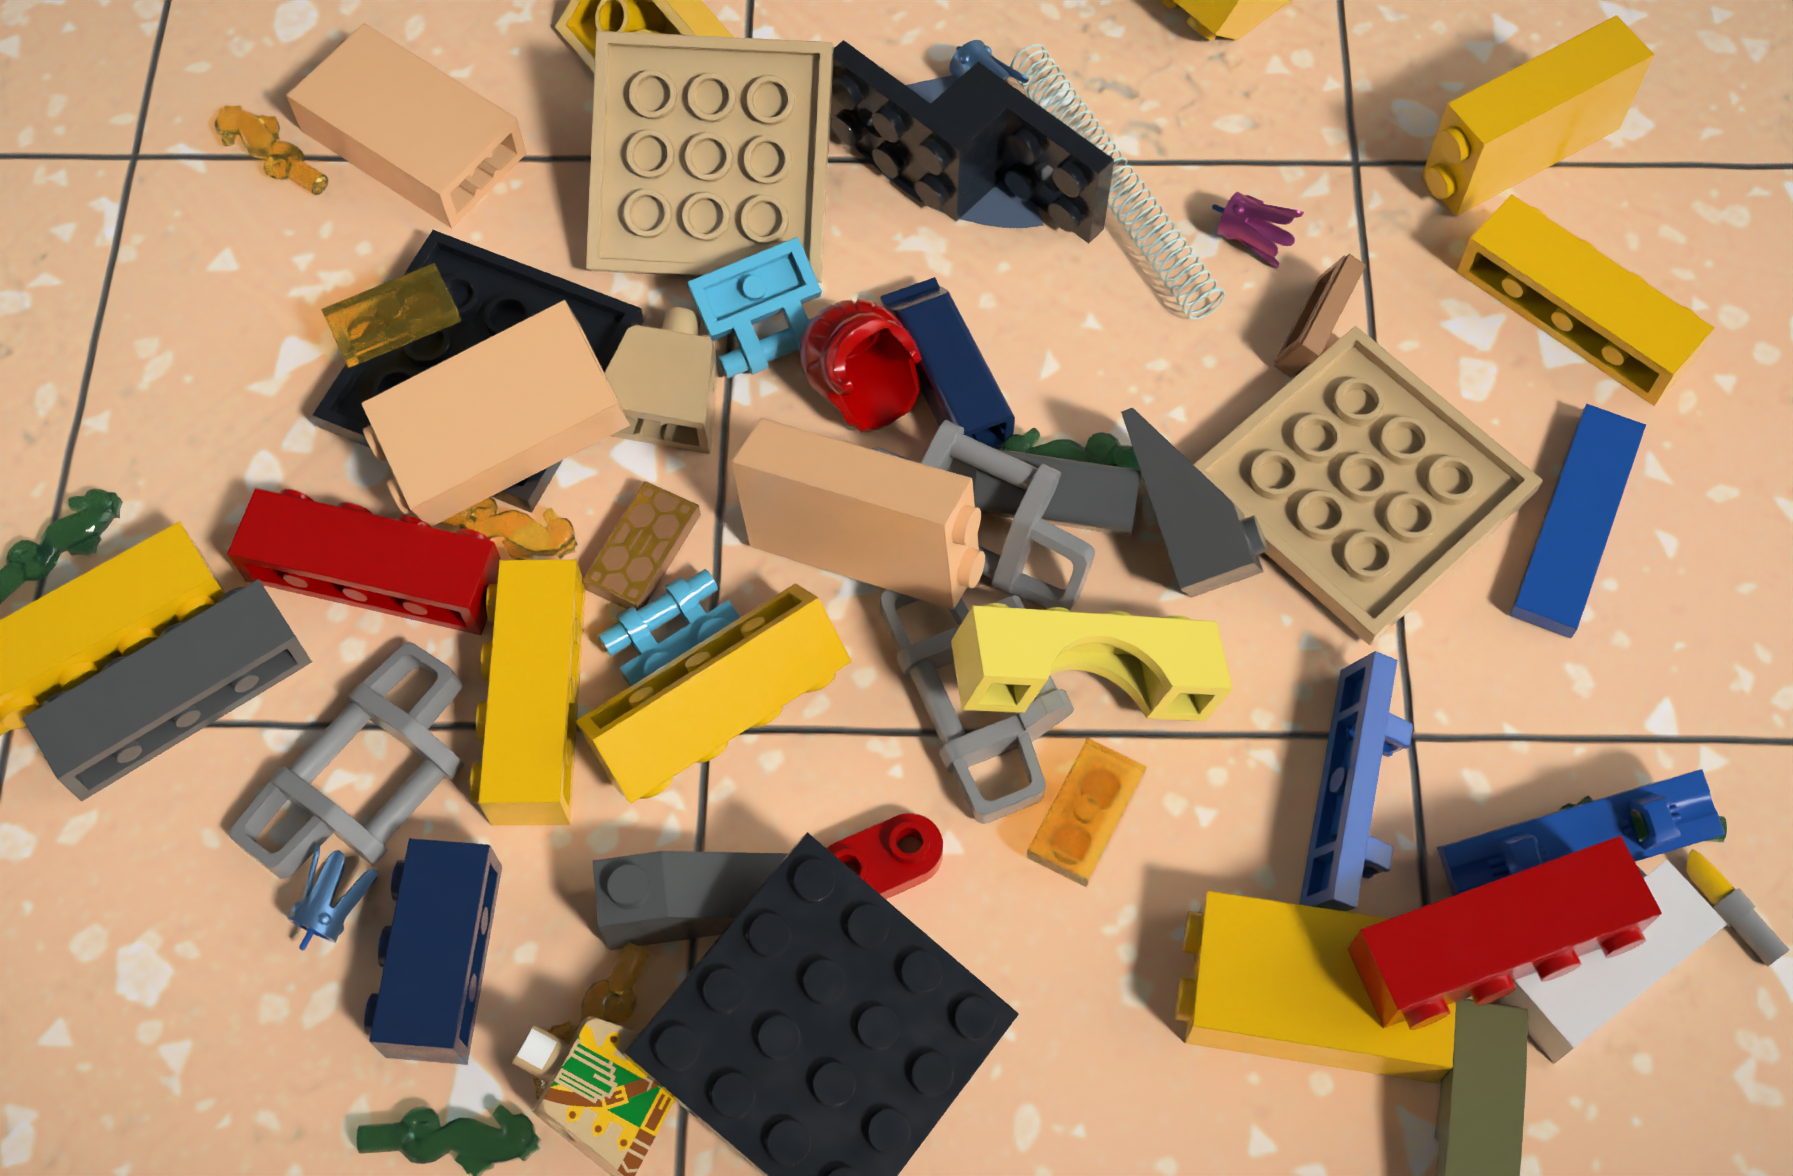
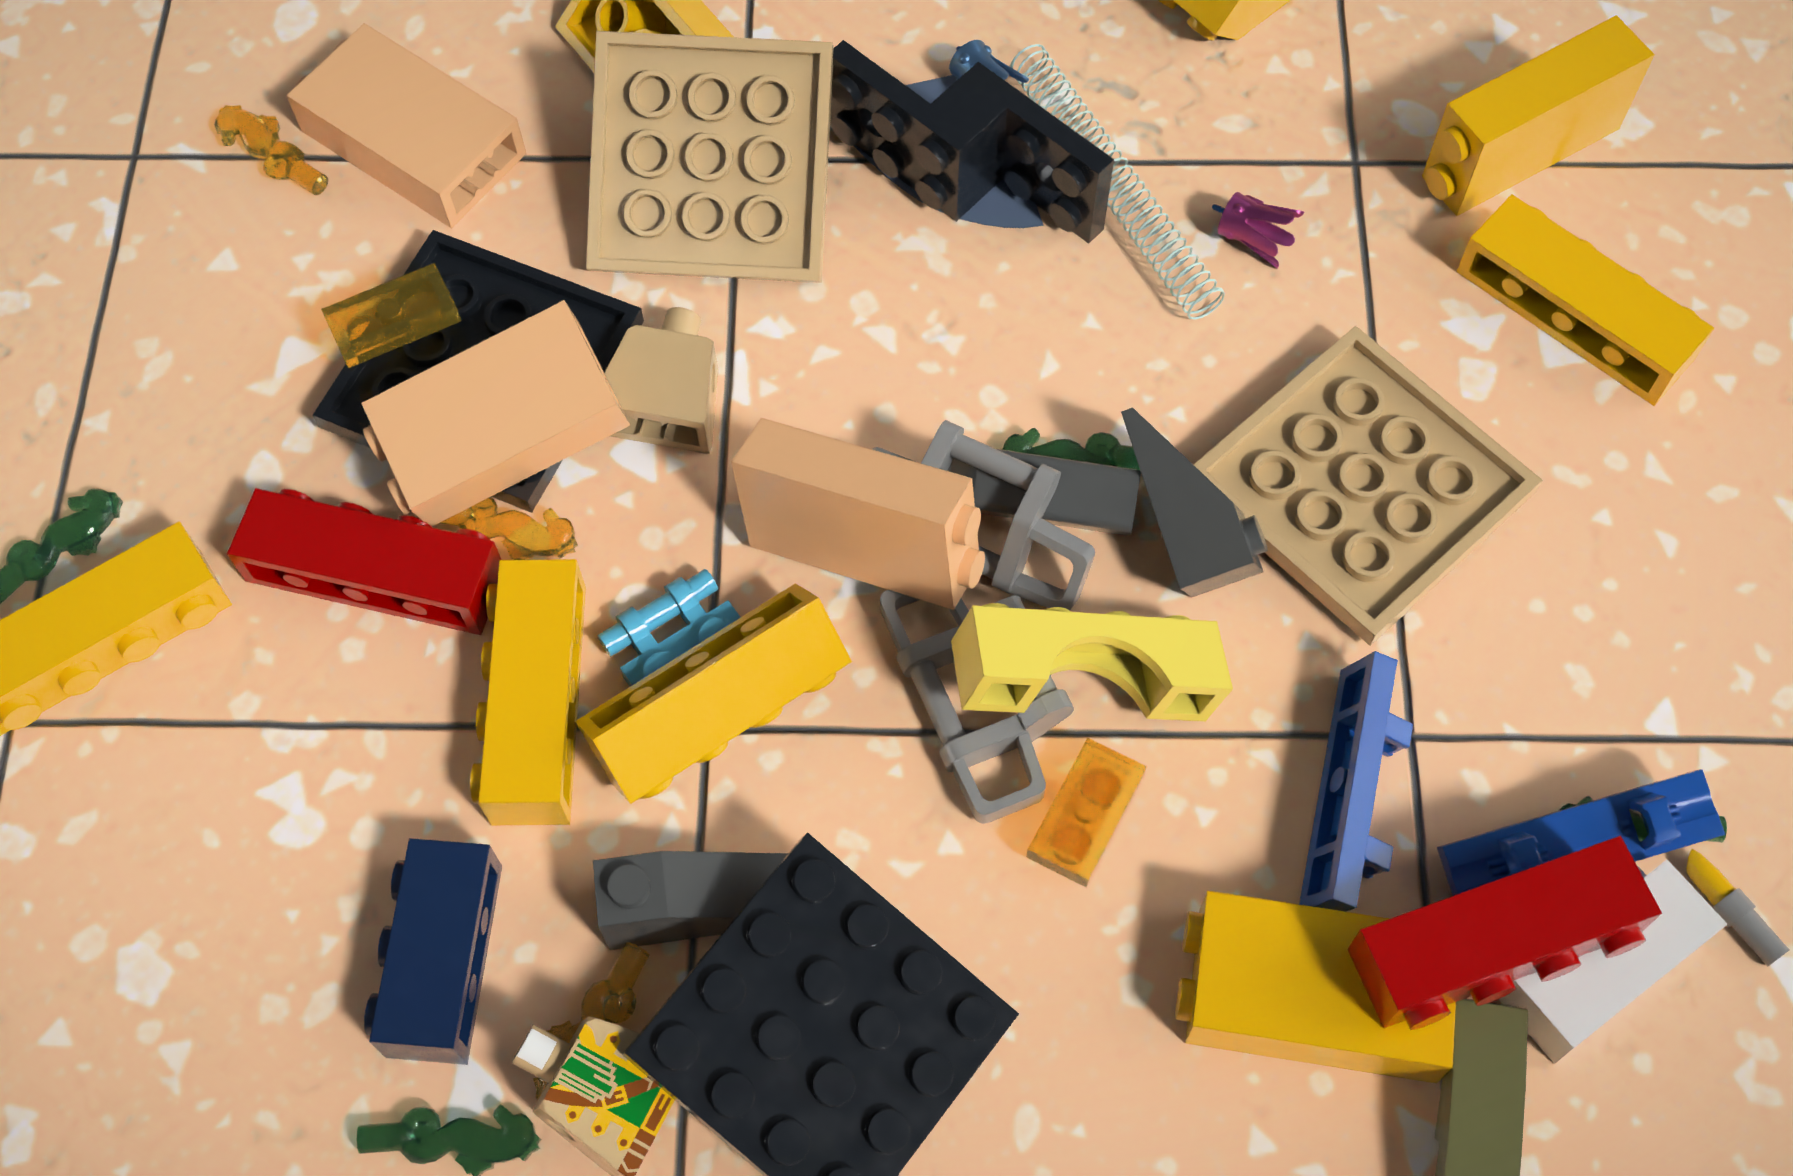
(166, 690): dark grey brick -> none
(315, 910): flat silver piece -> none
(365, 704): light grey bar -> none
(641, 547): medium nougat tile -> none
(751, 292): medium azure plate -> none
(862, 363): red hair -> none
(883, 863): red plate -> none
(952, 366): dark blue piece -> none
(1319, 315): medium nougat tile -> none
(1578, 521): blue tile -> none

